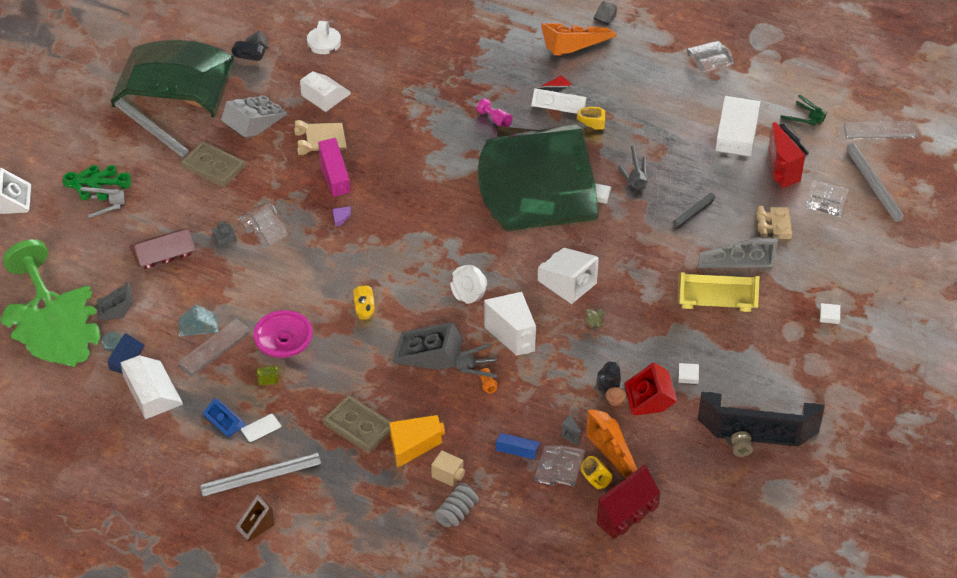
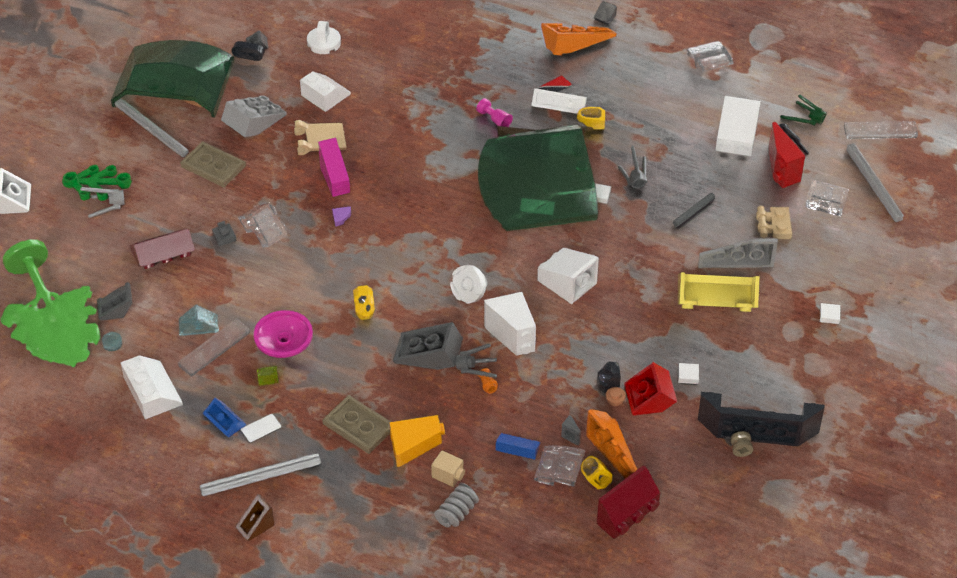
(126, 349): dark blue slope -> none
(594, 318): olive plant -> none

